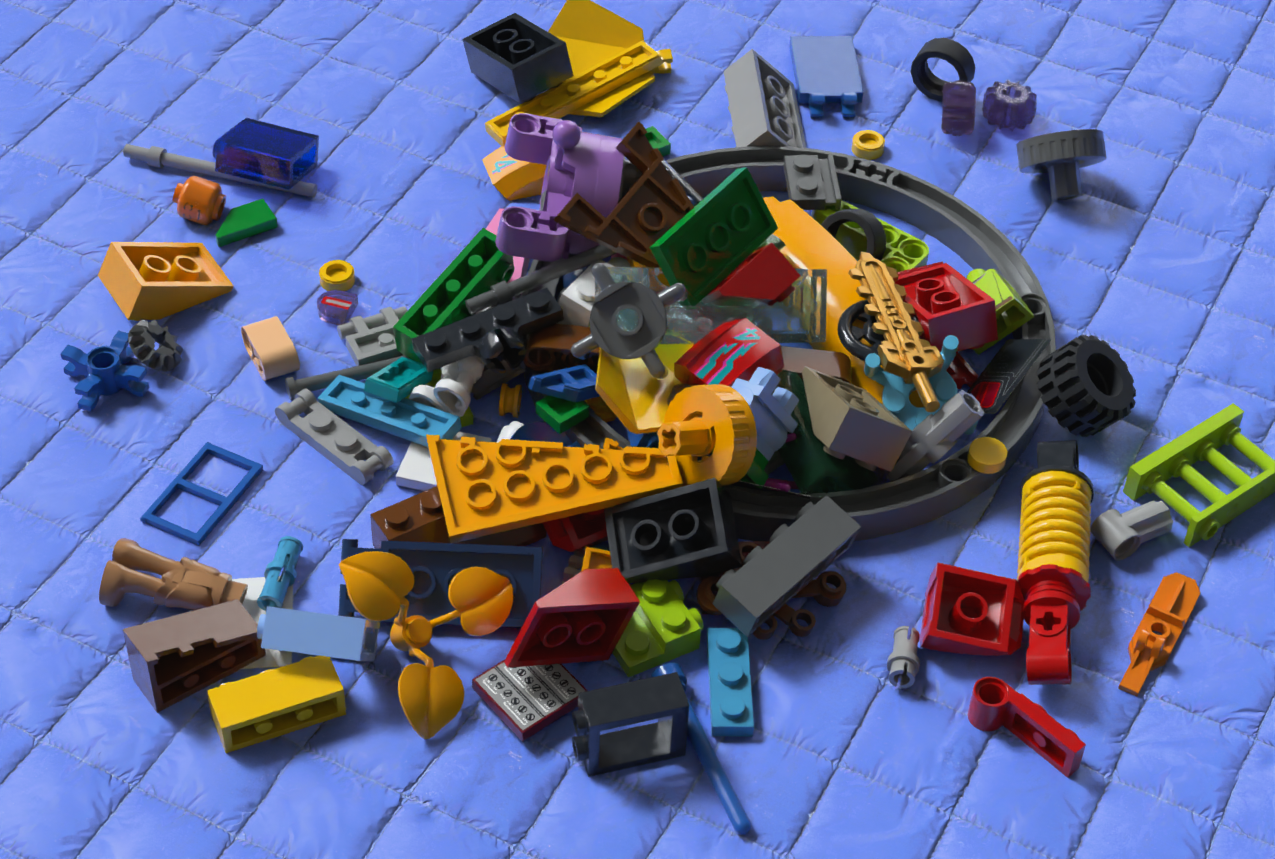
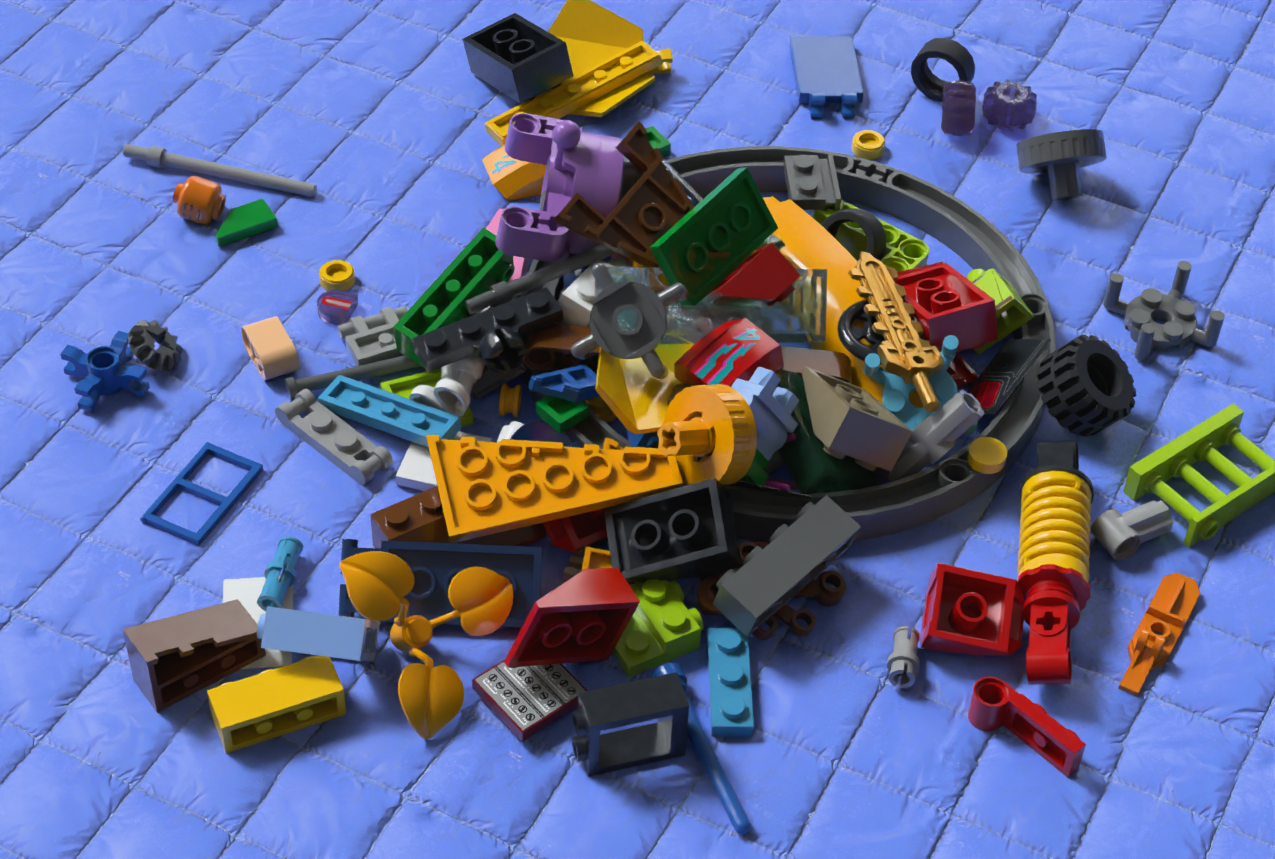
(161, 277): light orange slope -> none
(182, 584): medium nougat piece -> none
(266, 153): clear blue brick -> none
(398, 379): teal plate -> none
(762, 104): light grey slope -> none
(1153, 305): none -> dark grey plate

